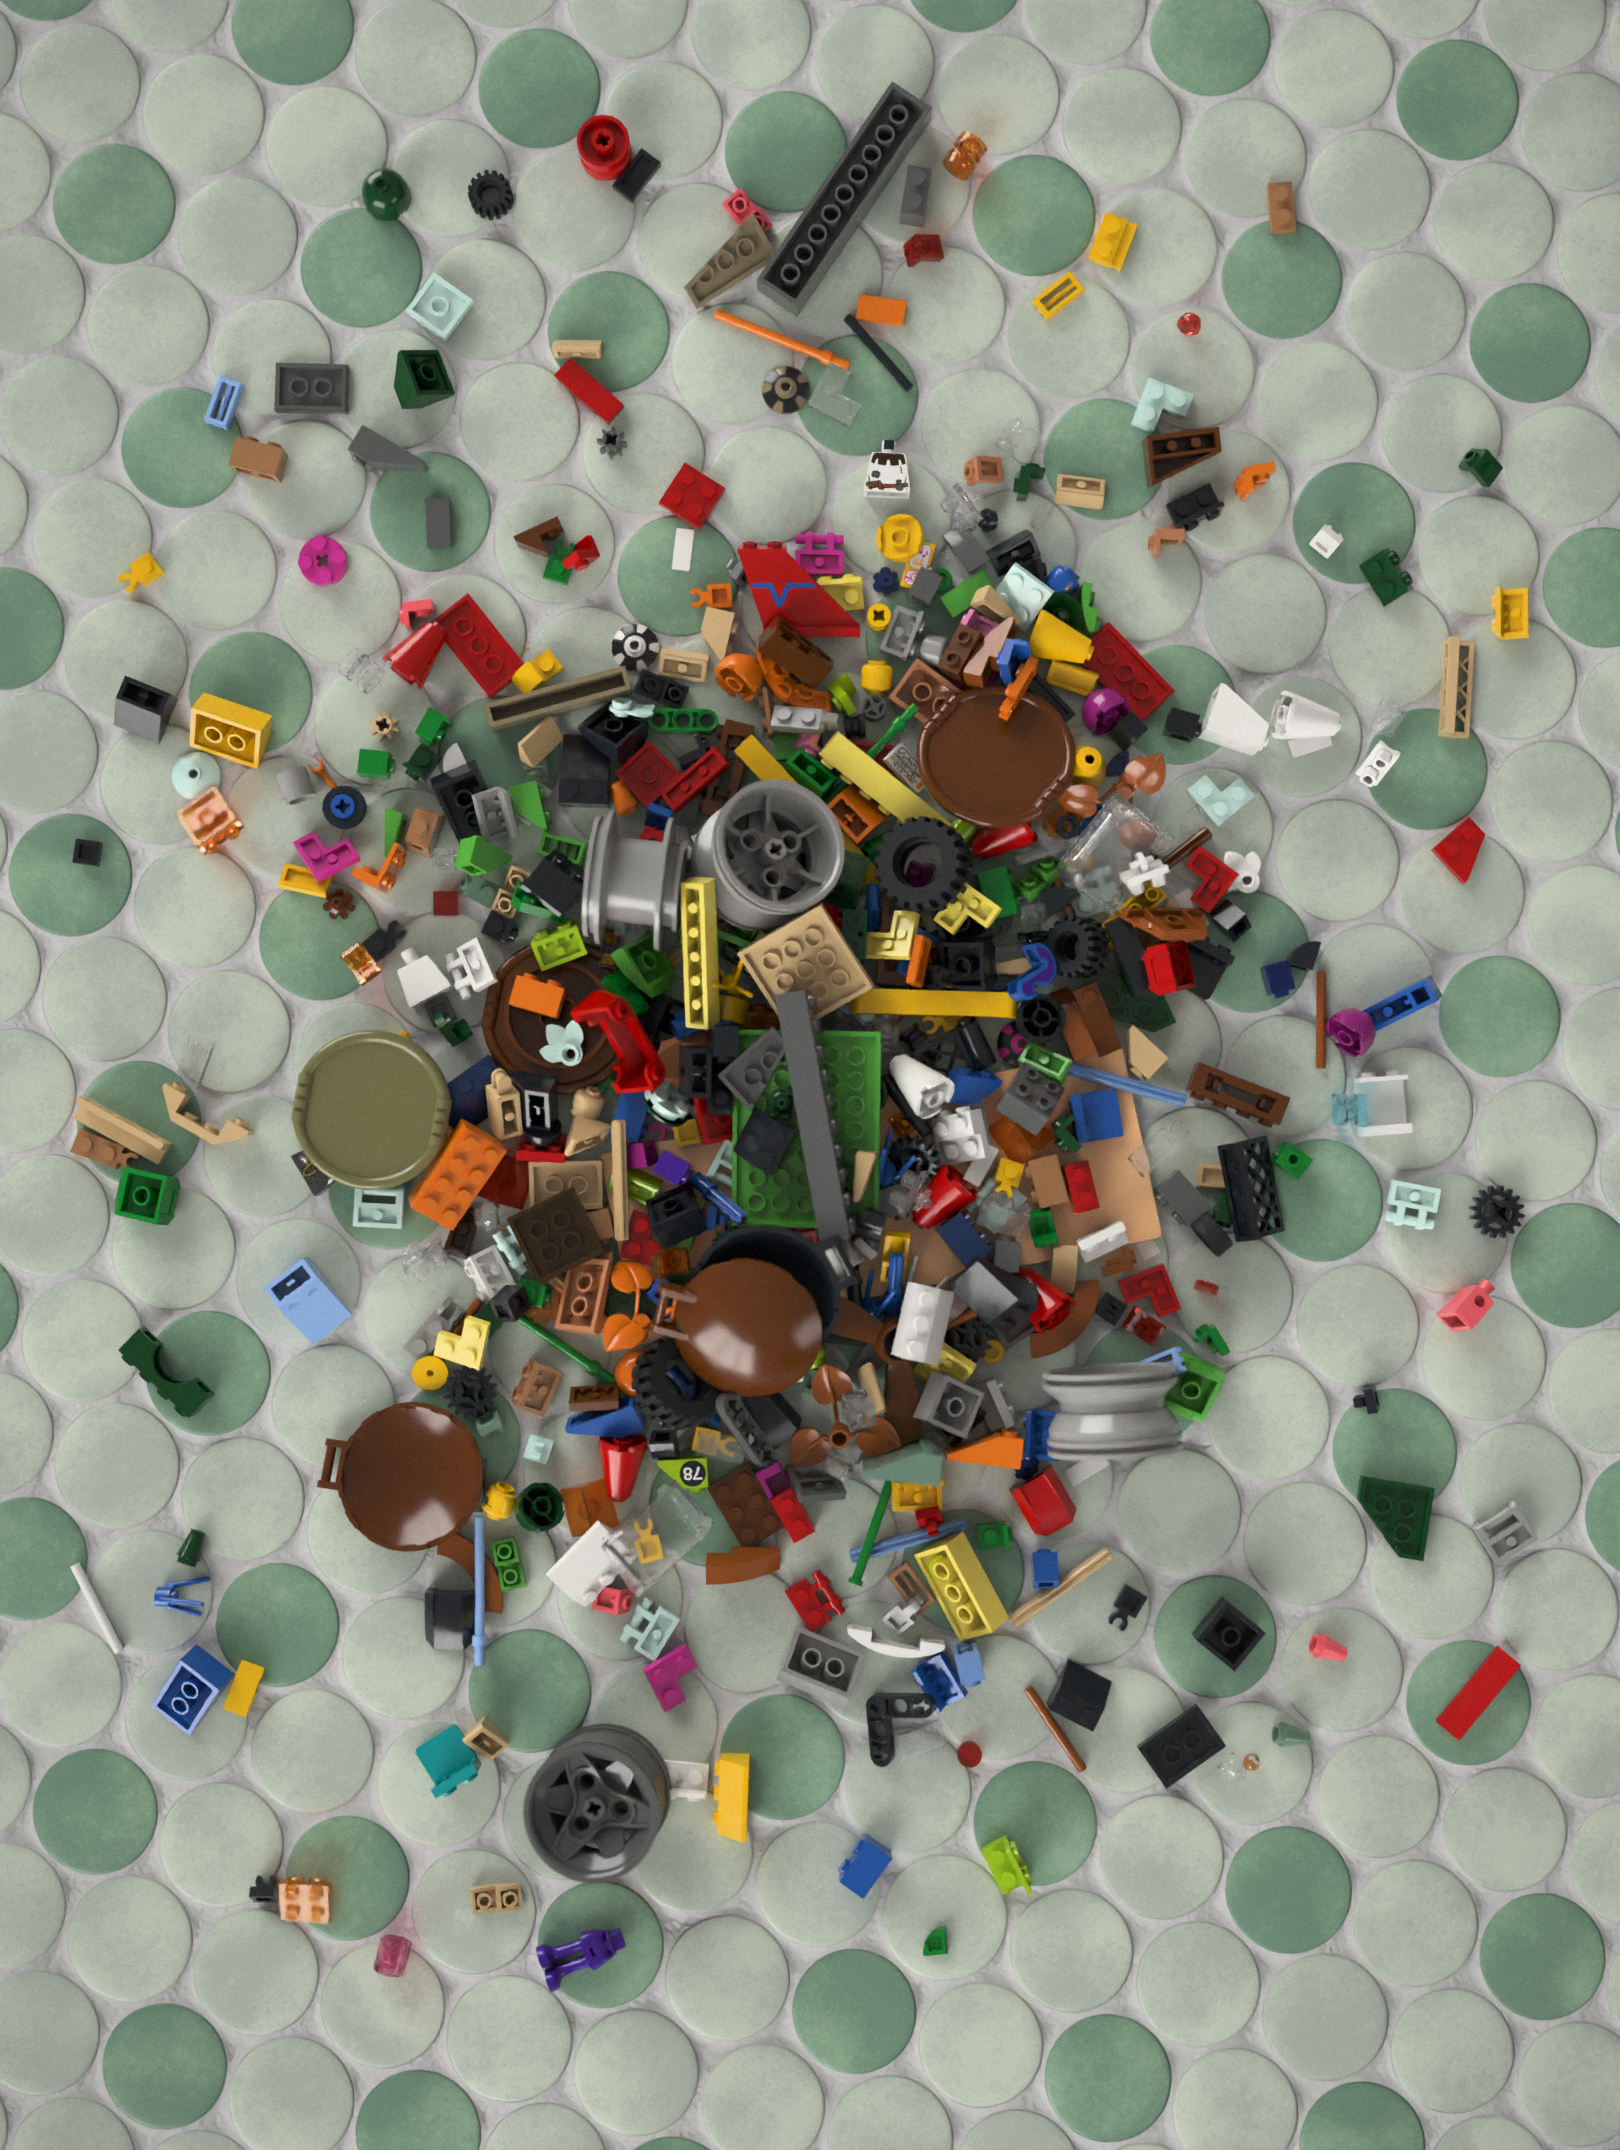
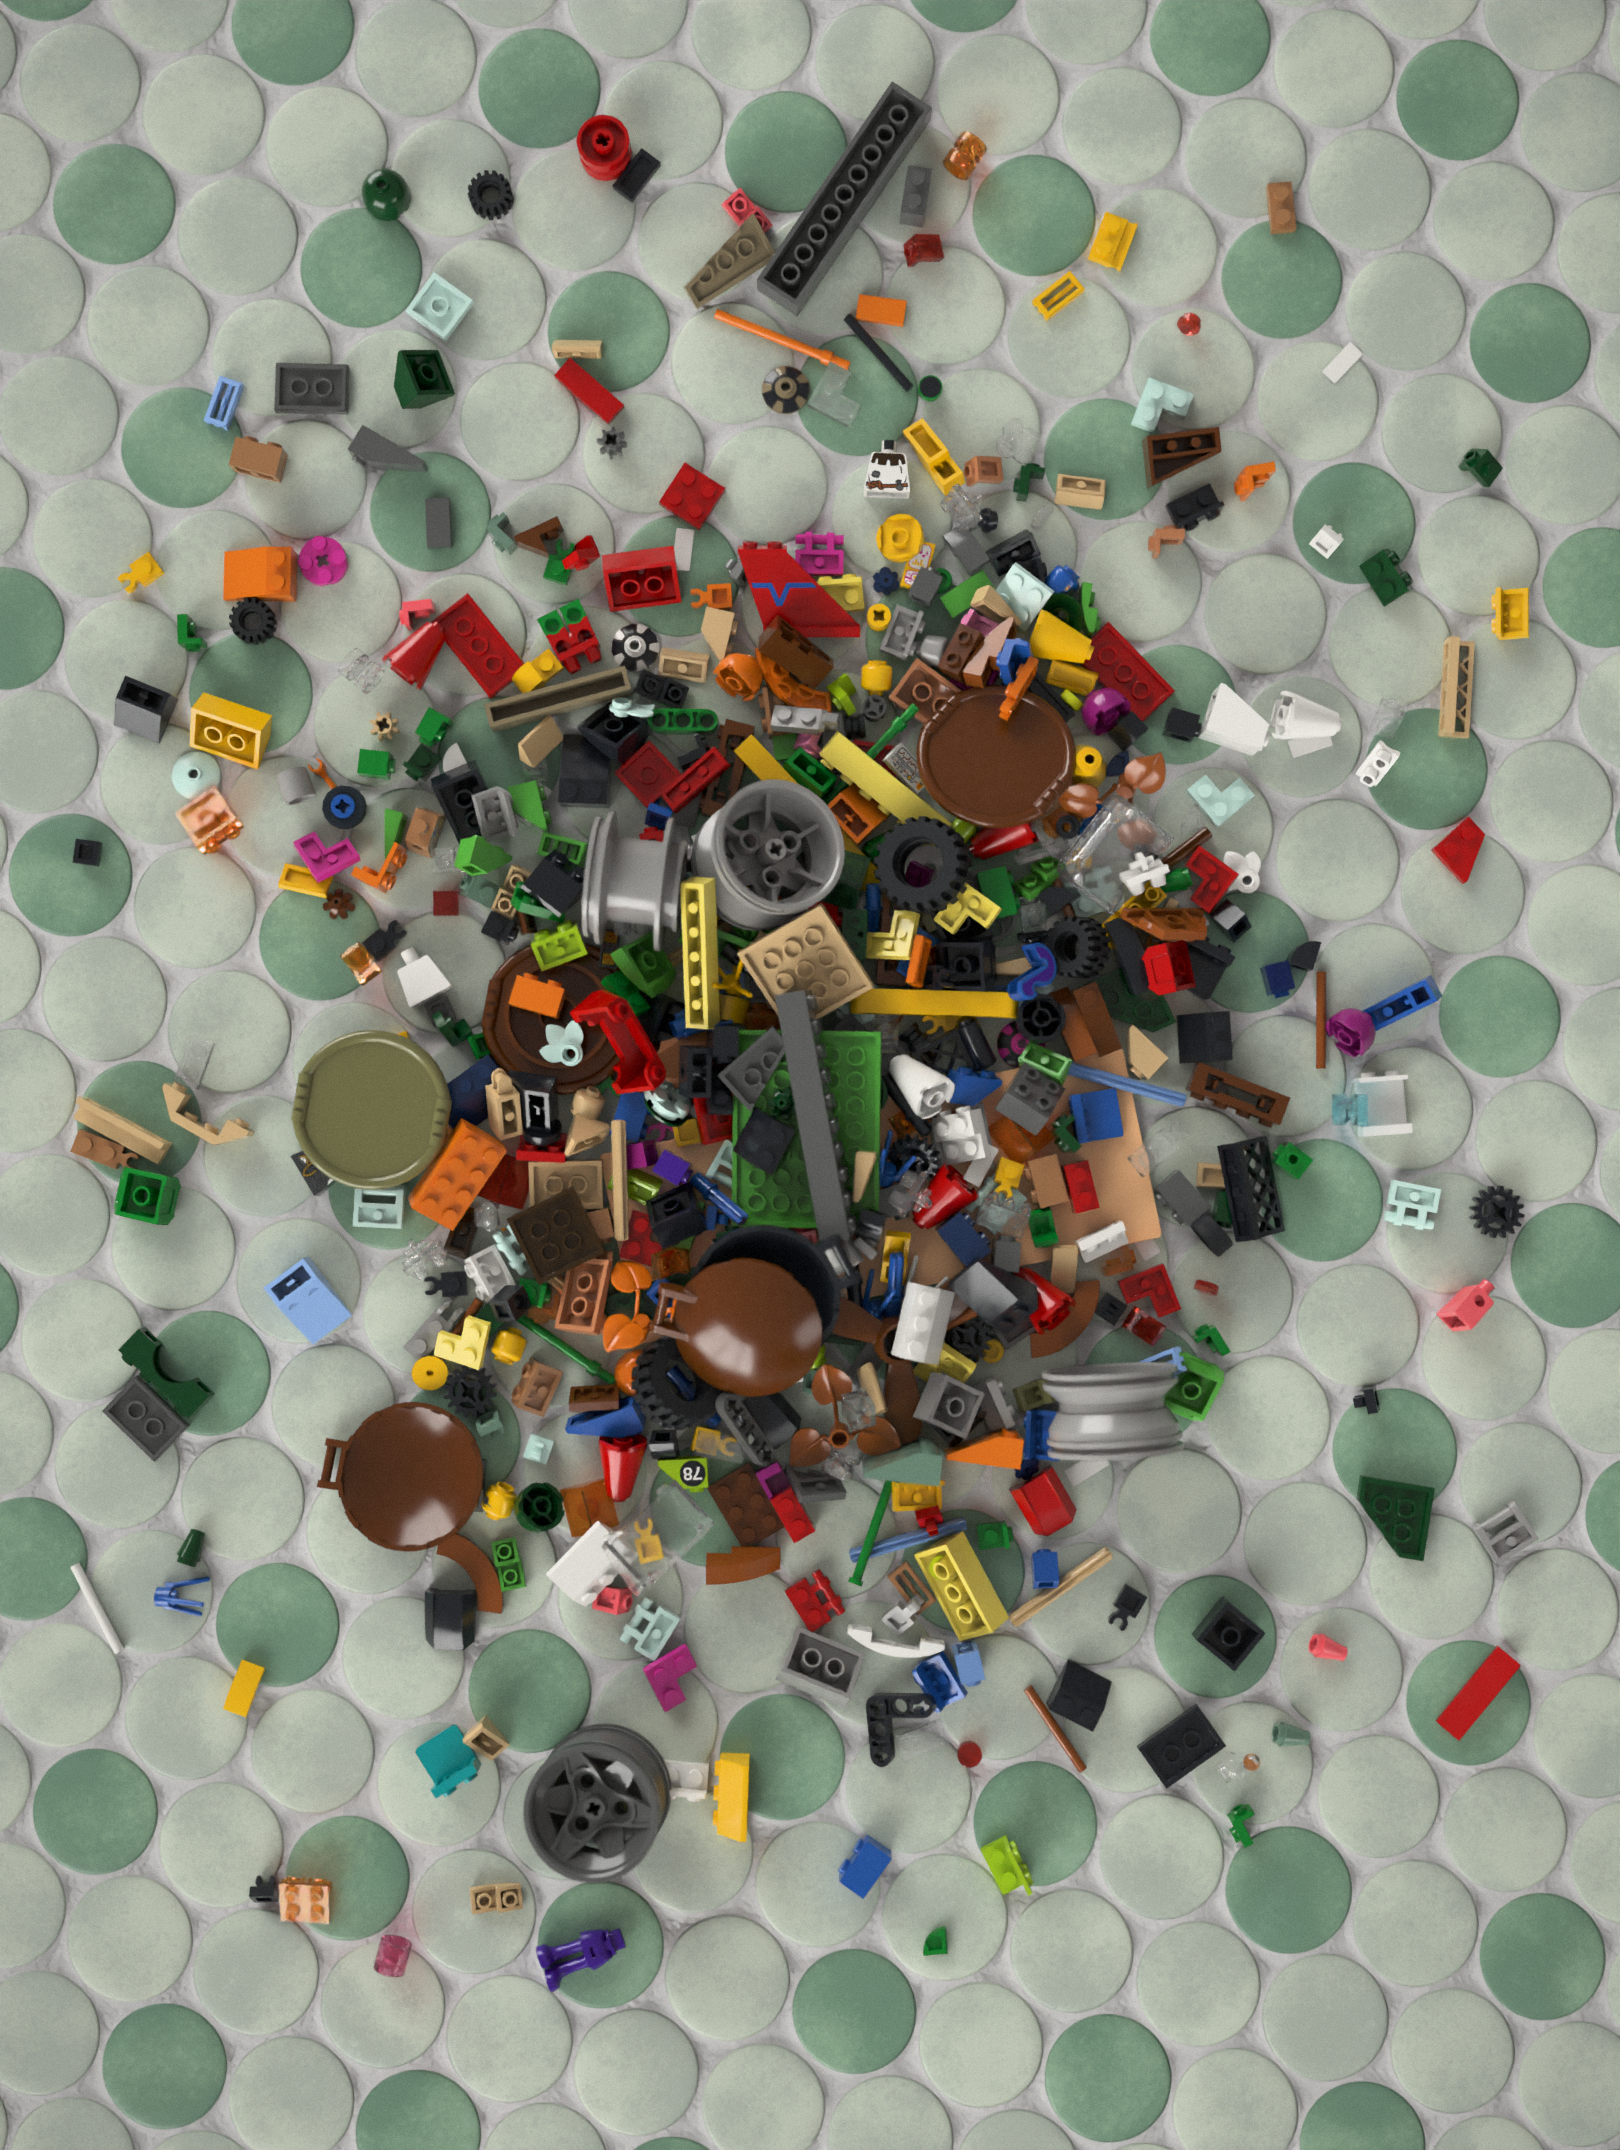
(146, 1418): none -> dark grey tile
(186, 630): none -> green bracket
(192, 1689): blue slope -> none
(240, 614): none -> black tyre
(261, 574): none -> orange slope
(451, 1284): none -> black plate
(477, 966): white plate -> none
(478, 1046): none -> green slope
(479, 1639): light blue bar -> none
(501, 540): none -> sand green bracket
(509, 1346): none -> yellow head
(526, 923): none -> reddish brown slope
(576, 642): none -> red hips
(622, 798): orange cone -> none
(641, 578): none -> red slope
(930, 388): none -> black tile
(934, 456): none -> yellow slope
(1032, 1395): none -> olive bracket
(1071, 700): none -> neon yellow tile
(1177, 881): none -> green cone
(1204, 1037): none -> black slope
(1238, 1831): none -> green bracket
(1342, 362): none -> white sticker

